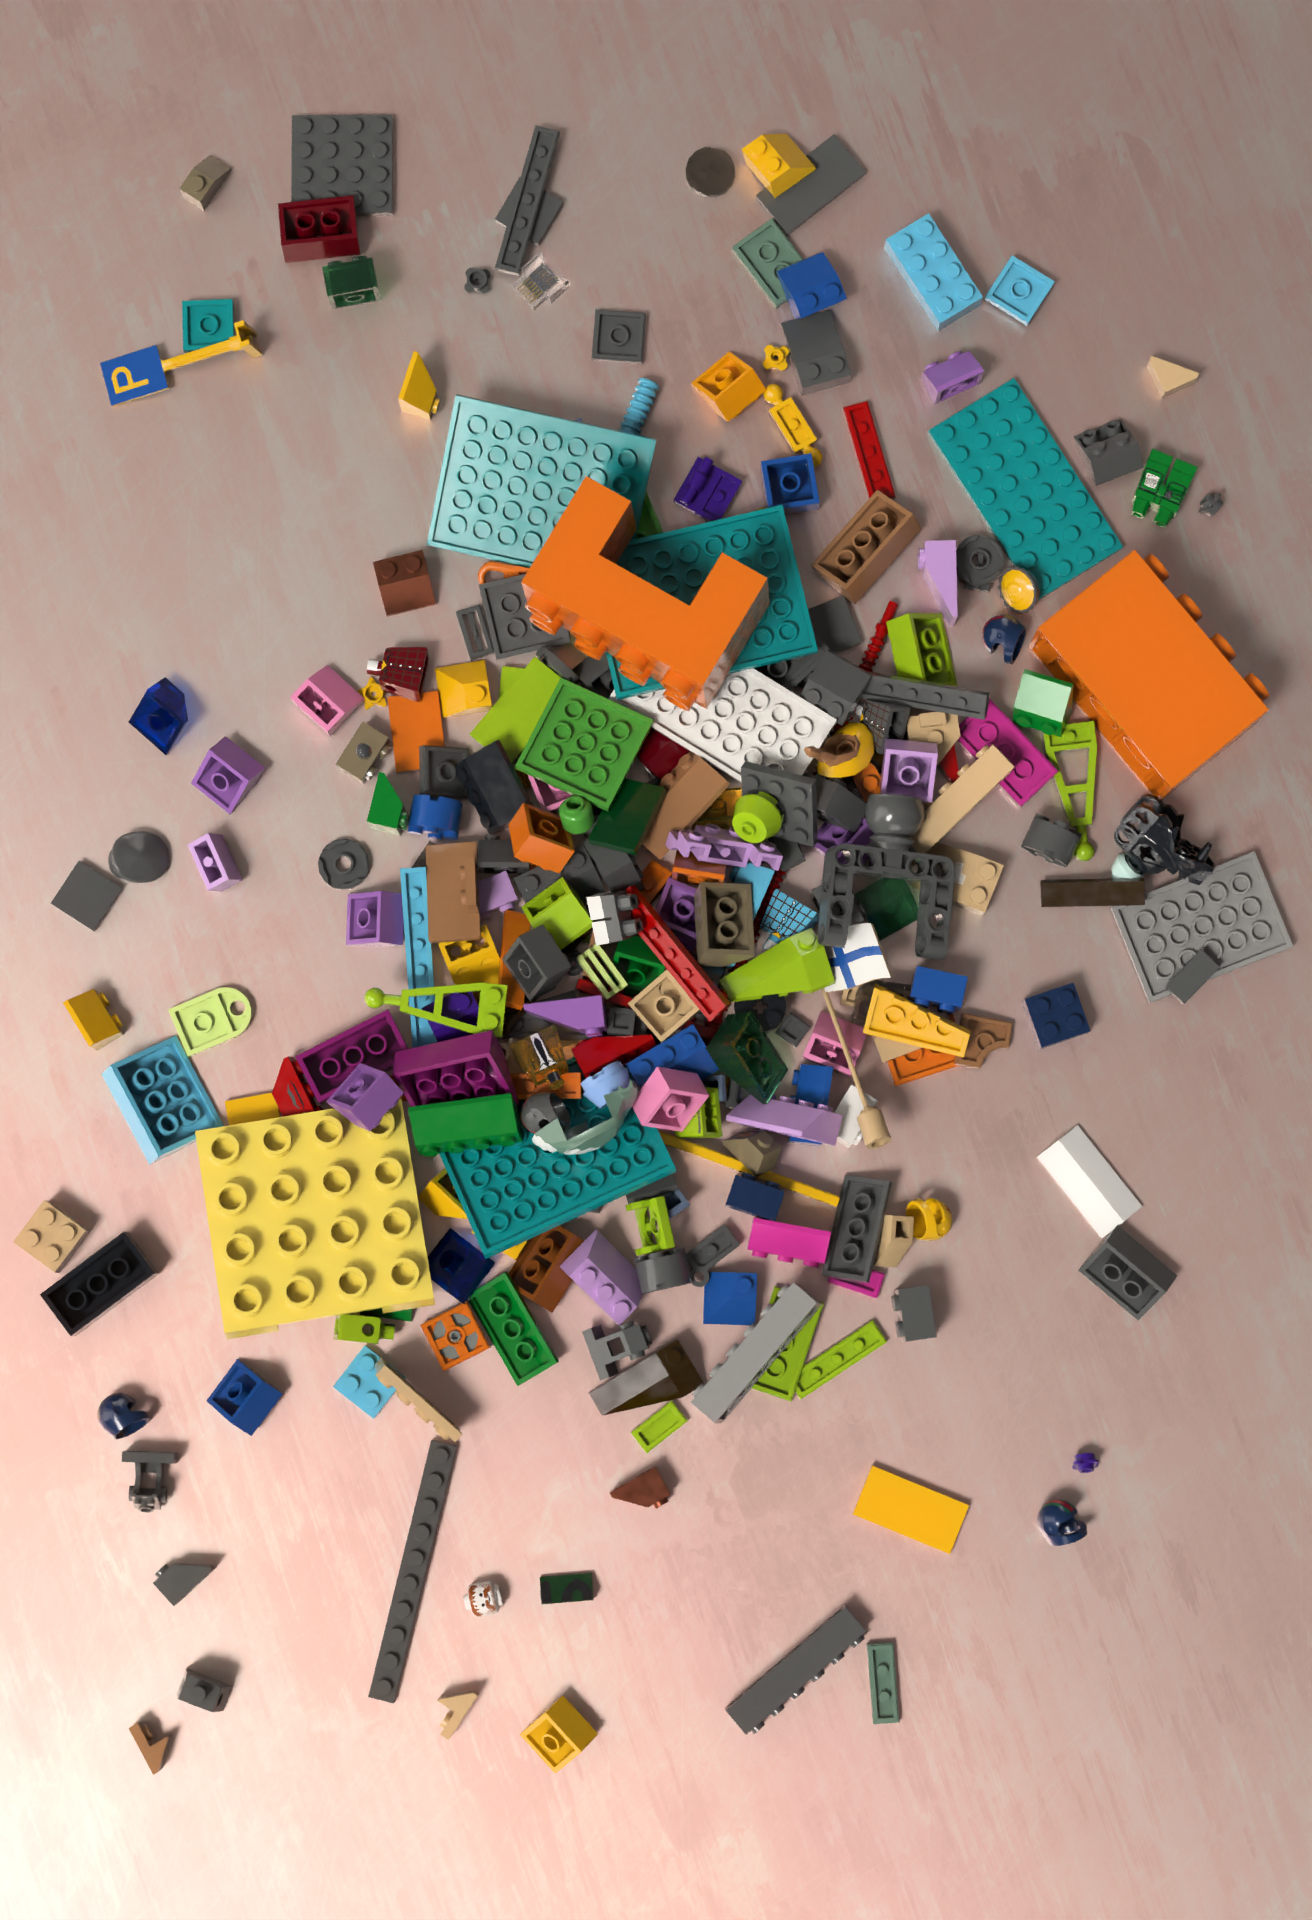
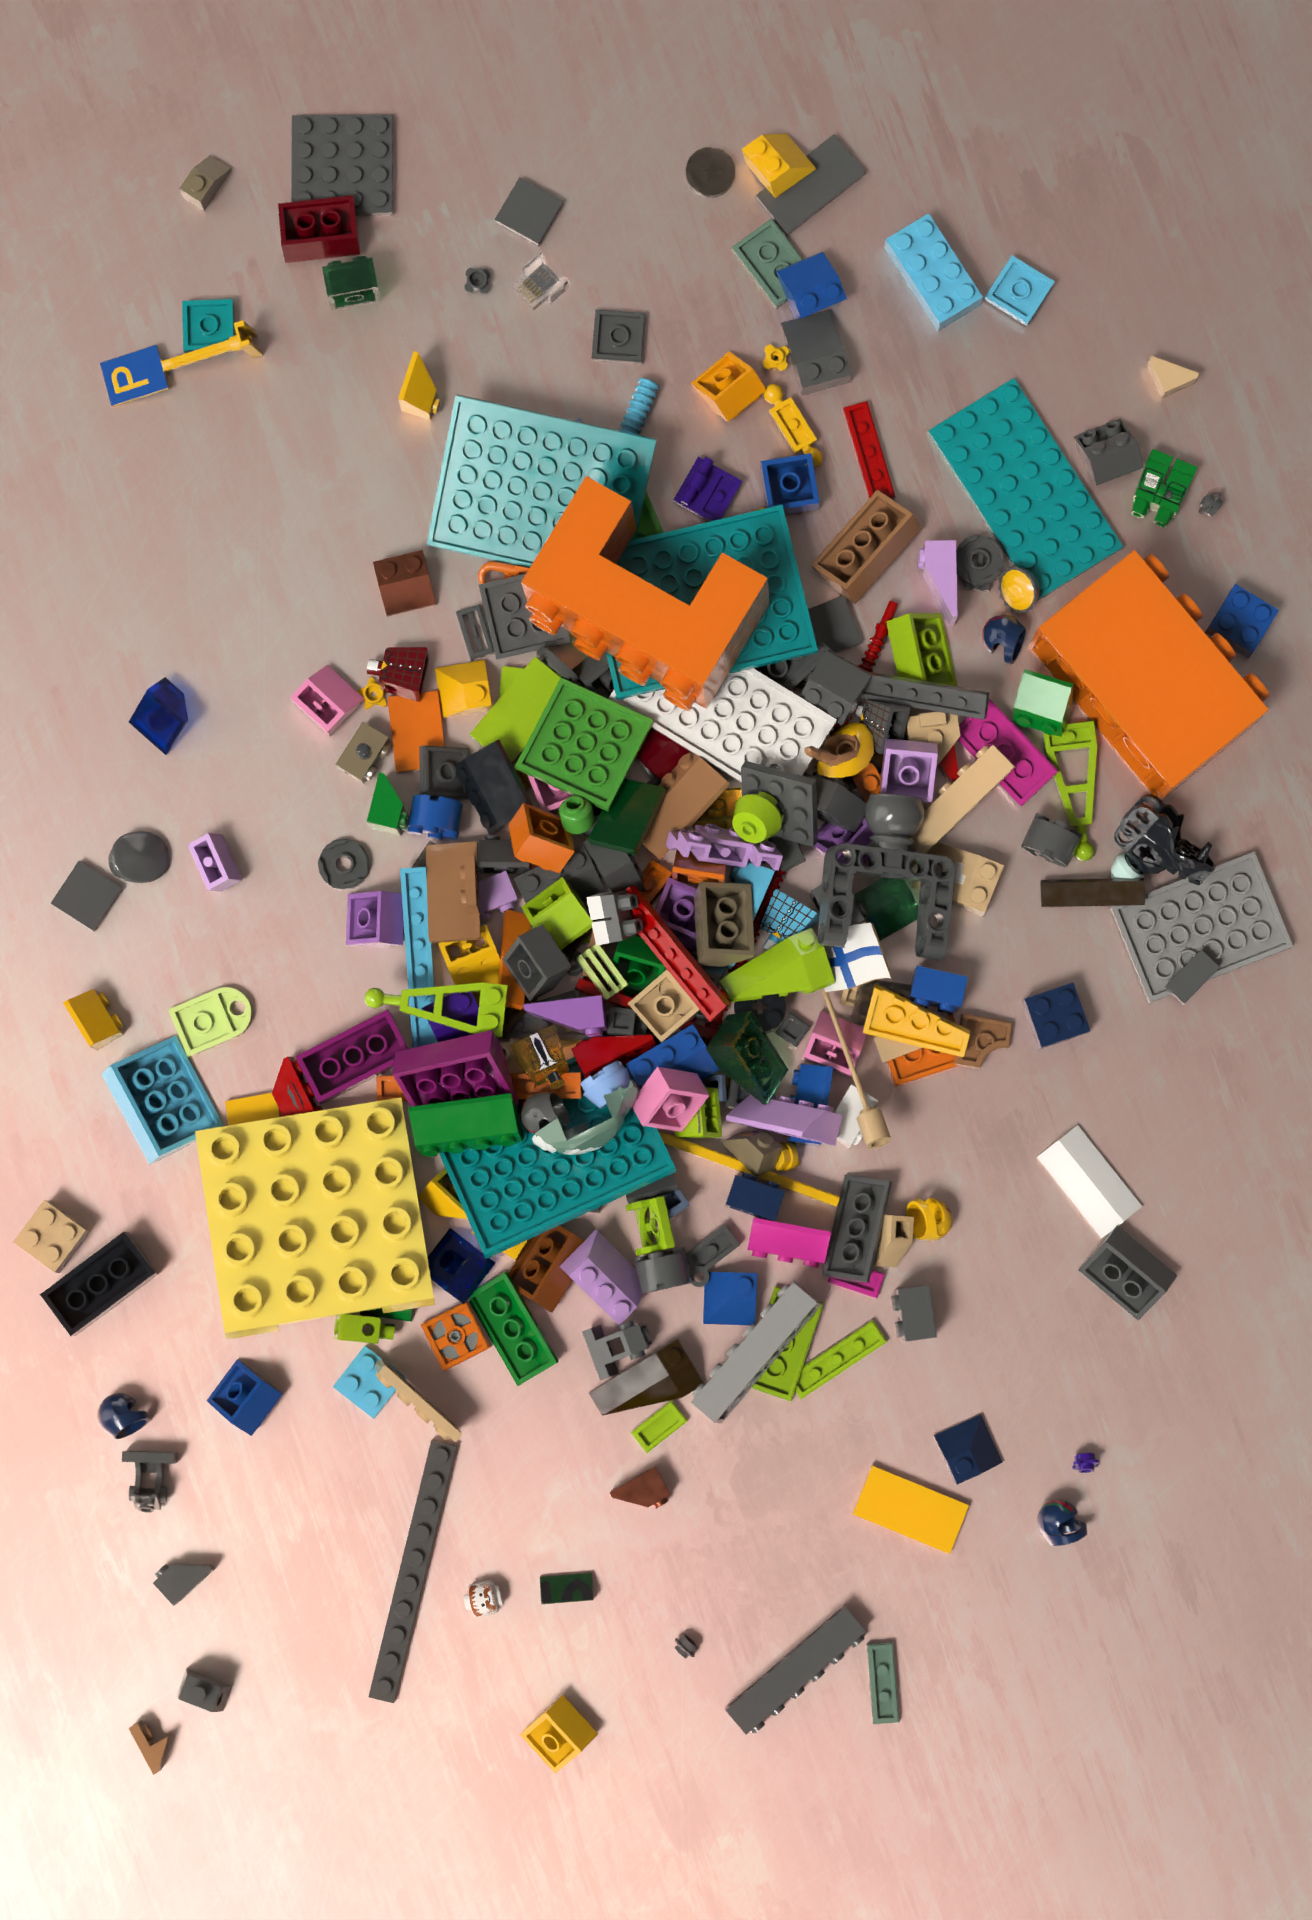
(227, 774): medium lavender slope -> none
(365, 1096): medium lavender slope -> none
(459, 1705): tan slope -> none
(527, 200): dark grey tile -> none
(686, 1646): none -> dark grey plate
(788, 1157): none -> yellow piece
(952, 376): medium lavender slope -> none
(968, 1449): none -> dark blue slope
(1242, 620): none -> blue brick

